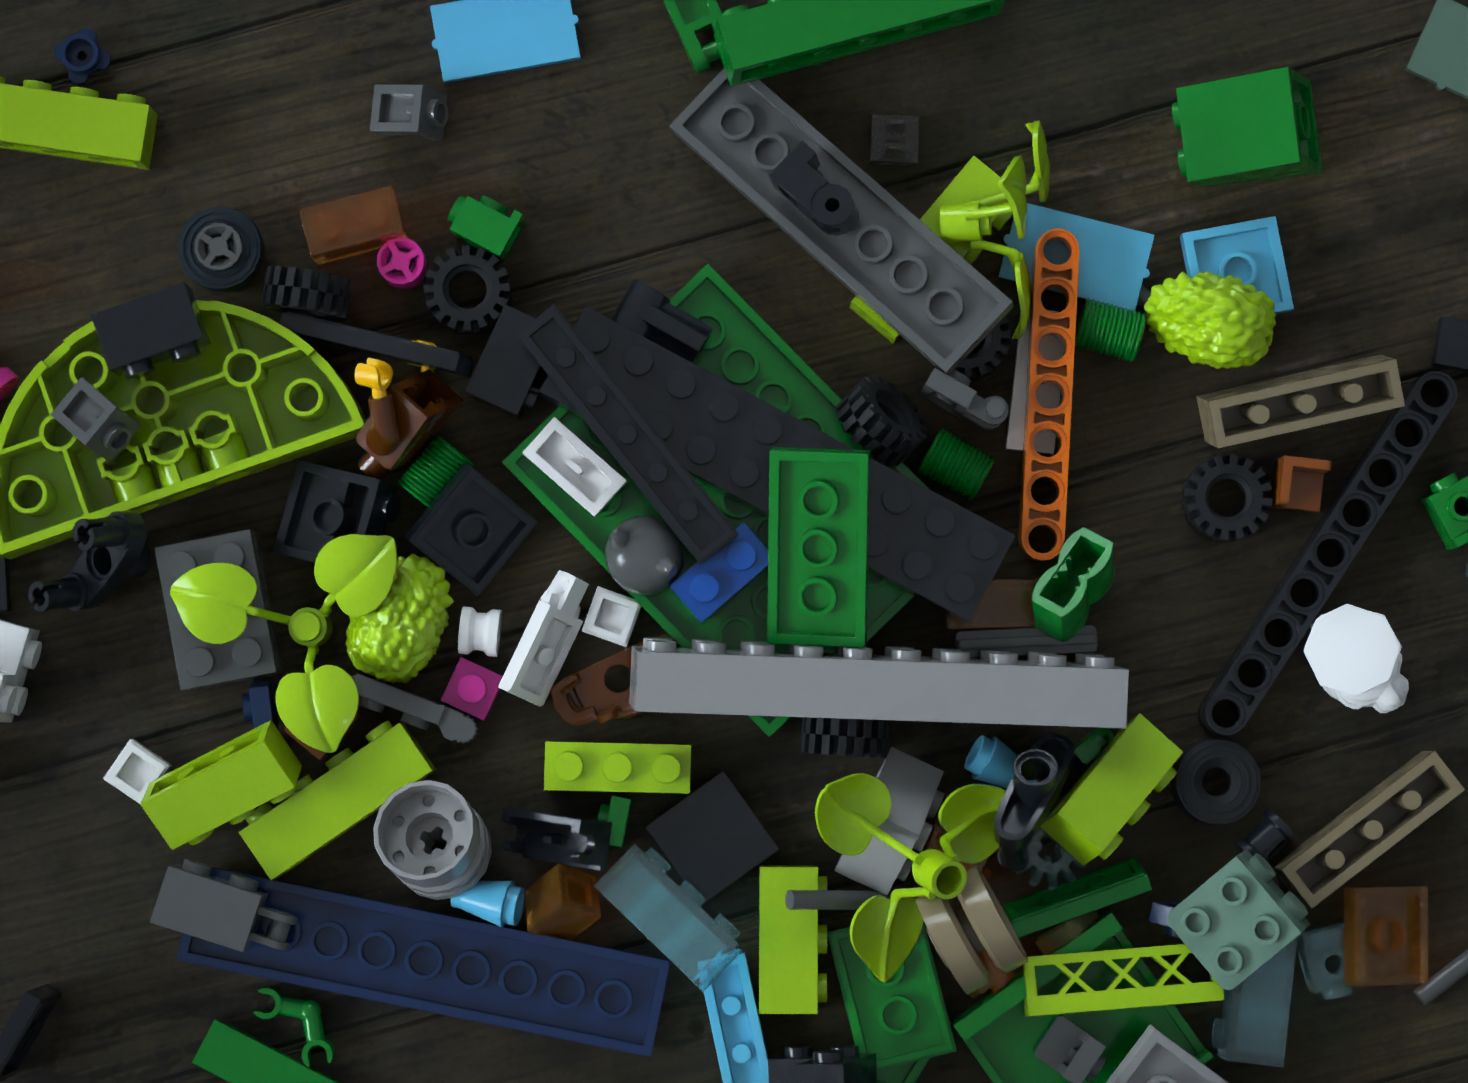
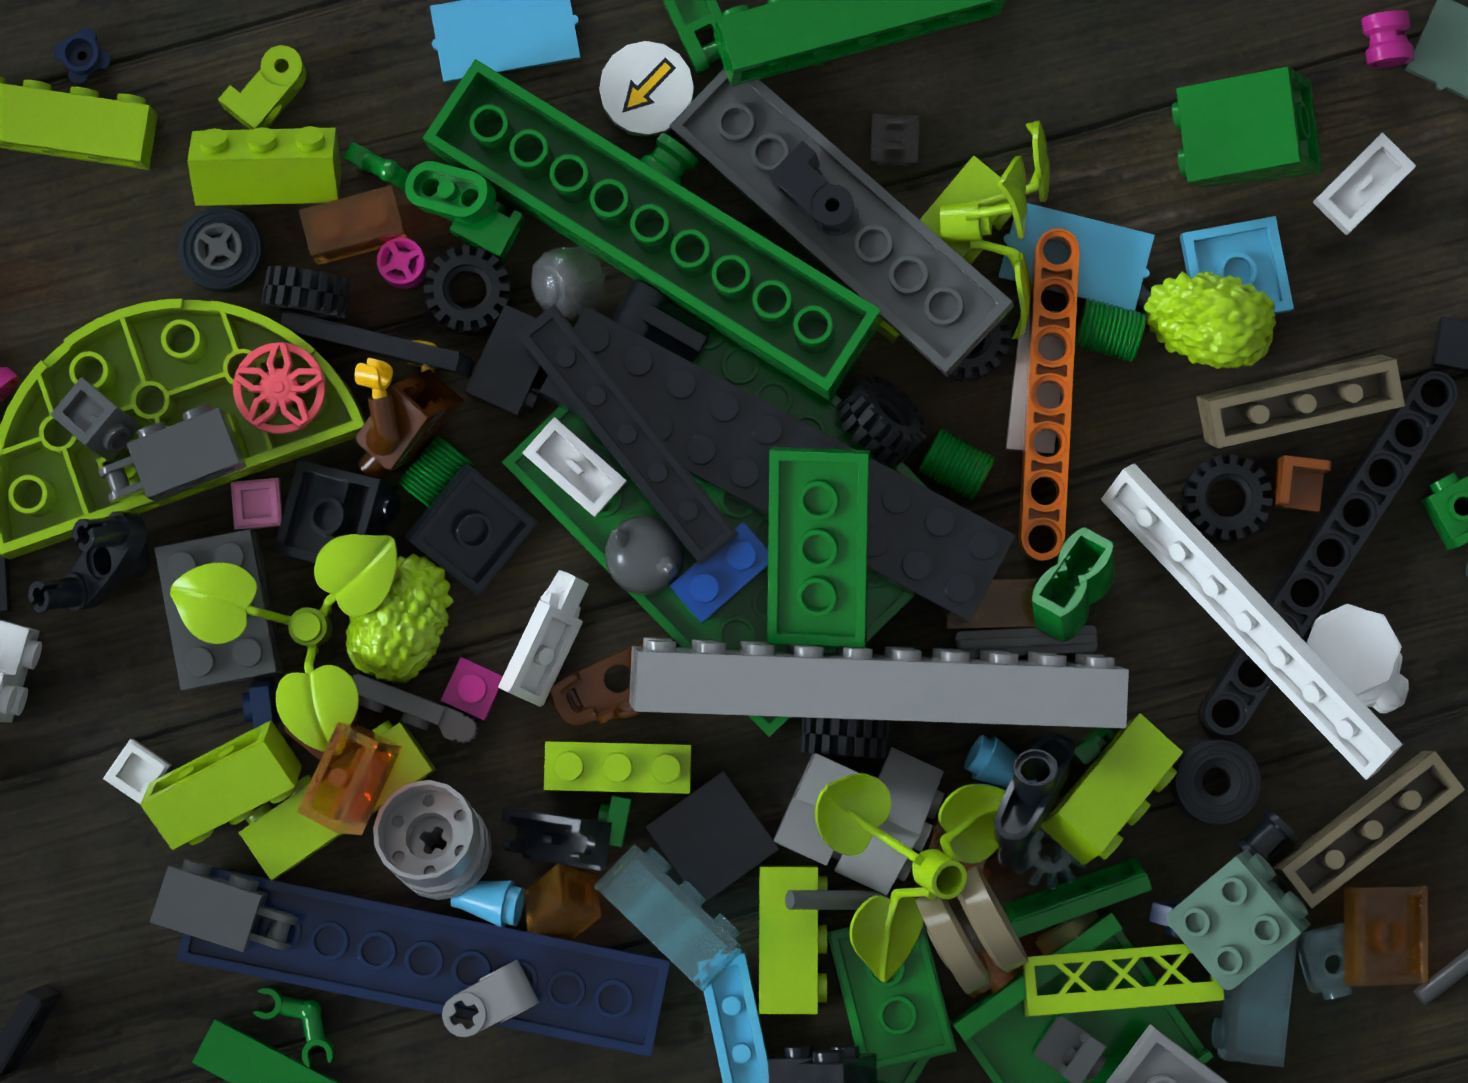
(151, 331): black brick -> none
(177, 456): none -> dark grey brick
(257, 503): none -> bright pink tile
(264, 166): none -> lime brick
(269, 90): none -> lime leg
(279, 388): none -> coral wheel
(349, 779): none -> clear orange brick
(386, 169): none -> green arm
(409, 111): dark grey bracket -> none
(453, 194): none -> green plate
(479, 631): white wheel -> none
(496, 998): none -> light grey piece
(568, 279): none -> clear hair
(612, 616): white tile -> none
(645, 88): none -> white tile
(654, 230): none -> green brick
(670, 158): none -> green wheel
(798, 826): none -> light grey brick
(955, 396): dark grey plate -> none
(1251, 622): none -> white plate
(1364, 183): none -> white plate
(1388, 39): none -> dark pink wheel

